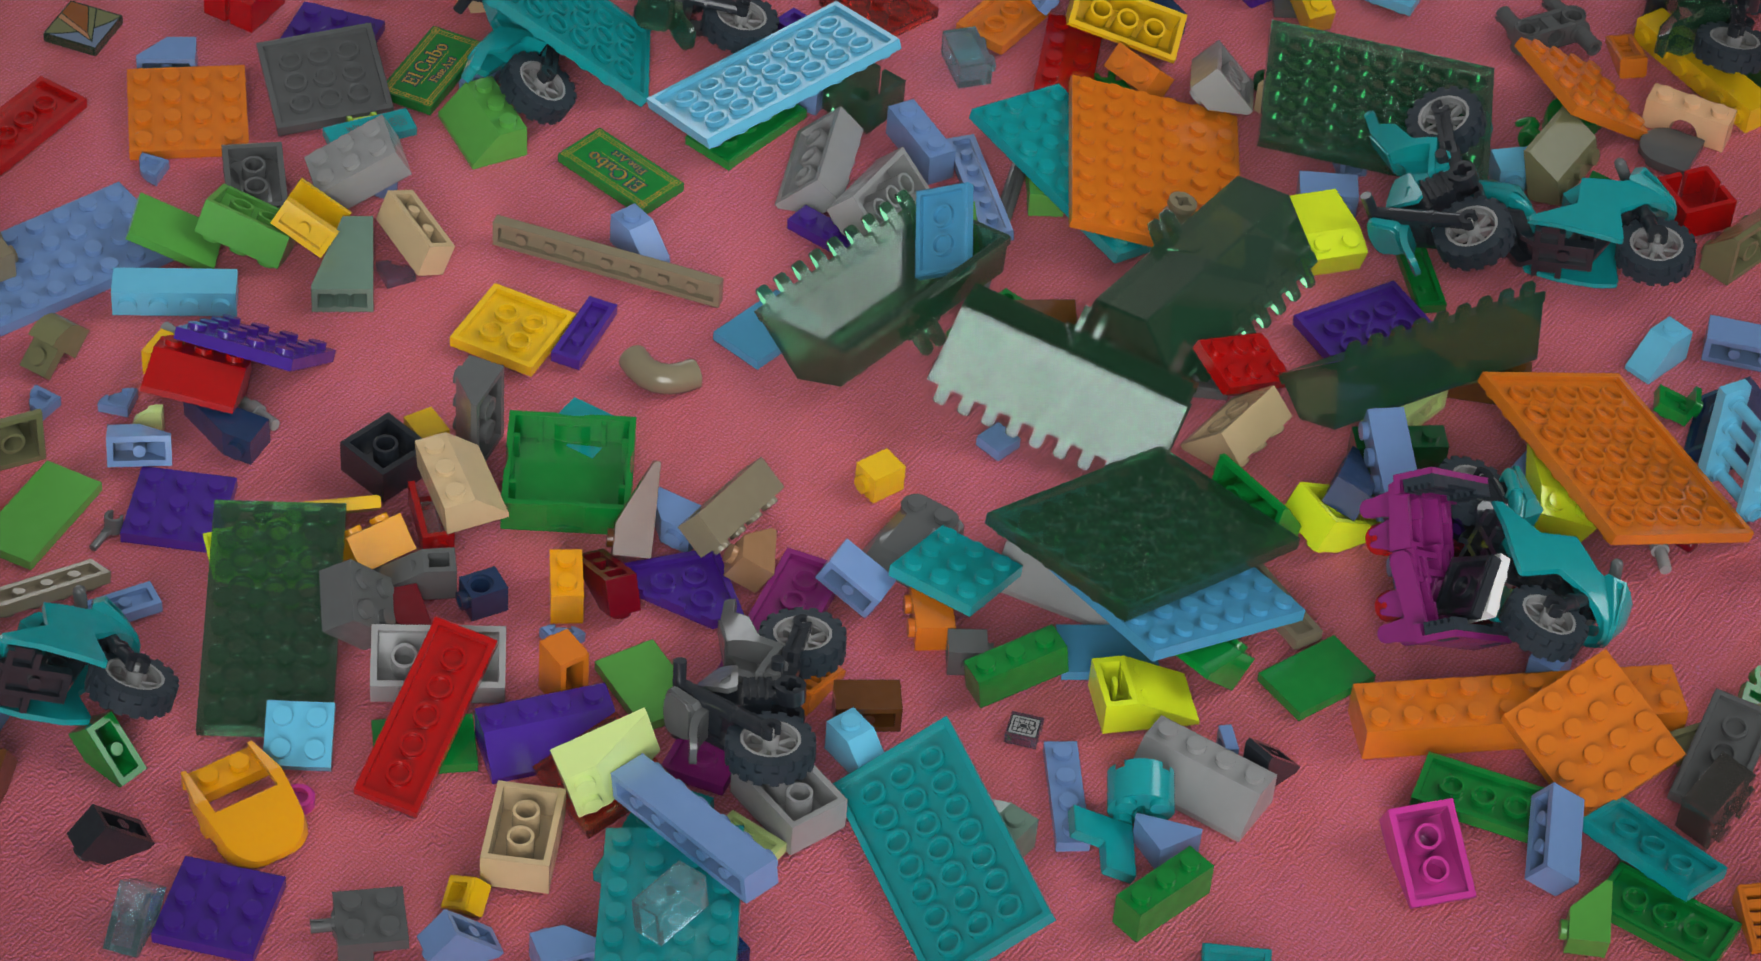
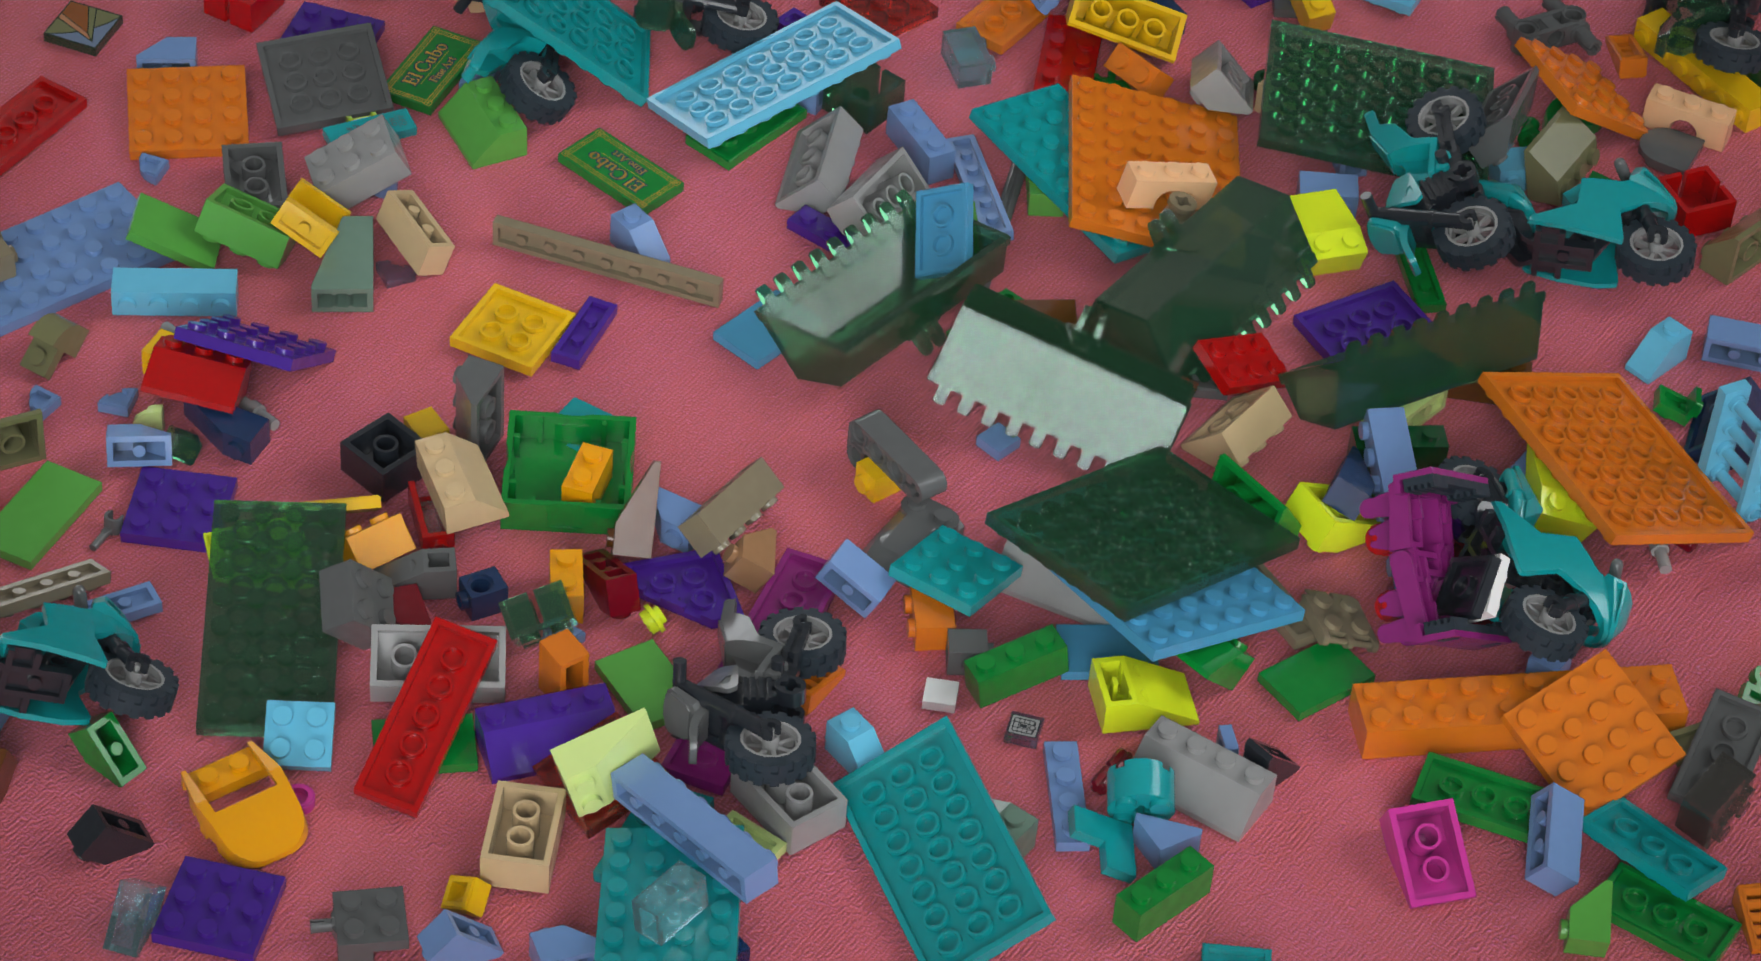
(184, 445): none -> clear green slope
(523, 620): none -> clear green piece
(588, 474): none -> light orange brick
(653, 619): none -> neon yellow plate
(659, 376): dark tan cylinder -> none
(874, 699): reddish brown brick -> none
(895, 454): none -> dark grey beam
(940, 695): none -> white tile
(1099, 782): none -> dark red piece
(1146, 181): none -> light nougat arch
(1338, 620): none -> dark tan plate
(1505, 112): none -> dark grey slope

